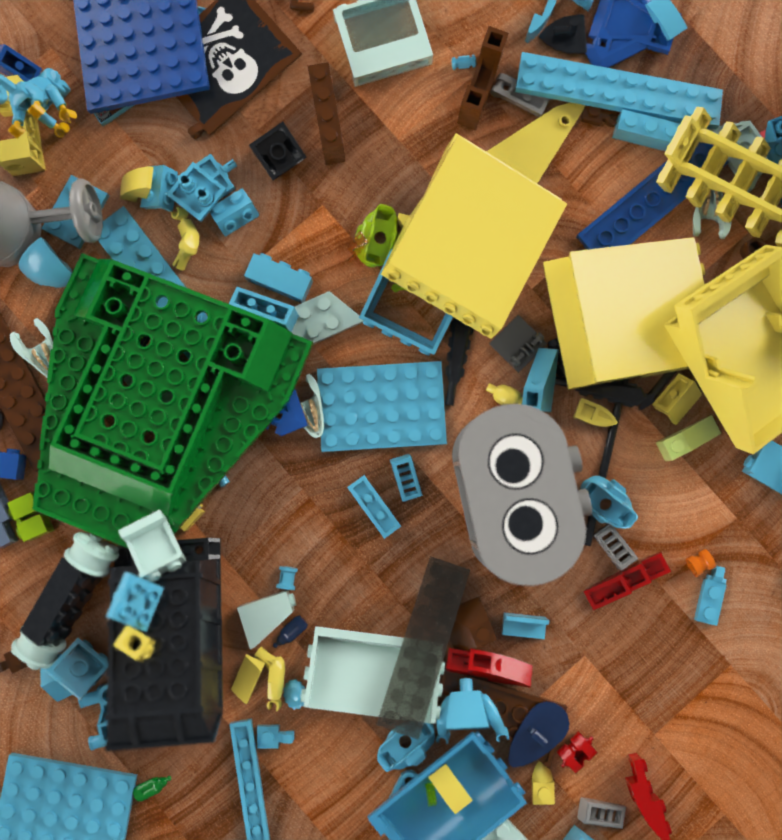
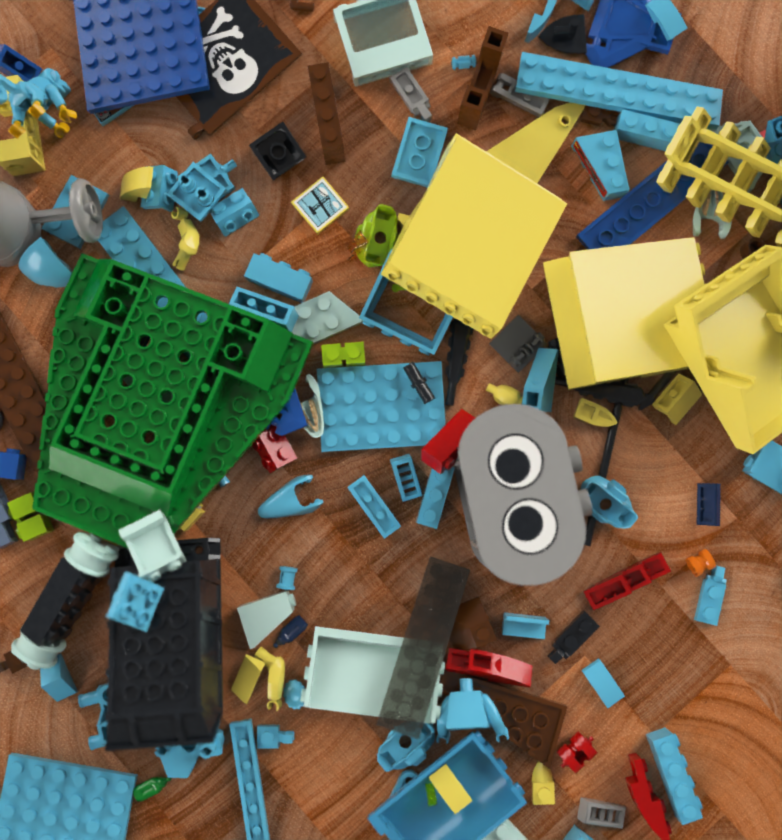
(38, 355): light aqua animal -> none
(79, 668): medium azure plate -> none
(126, 641): light yellow brick -> none
(181, 759): none -> medium azure piece
(273, 450): none -> red bracket
(285, 502): none -> medium azure animal
(320, 205): none -> tile
(334, 354): none -> lime piece
(411, 94): none -> light grey hinge
(418, 383): none -> black pin
(419, 152): none -> medium azure plate
(434, 498): none -> medium azure brick
(442, 449): none -> red brick
(538, 733): dark blue shield -> none
(573, 637): none -> black hinge
(603, 683): none -> medium azure slope
(604, 162): none -> medium azure wedge
(609, 551): light grey slope -> none
(675, 779): none -> medium azure brick
(688, 439): yellowish green slope -> none
(708, 504): none -> dark blue plate

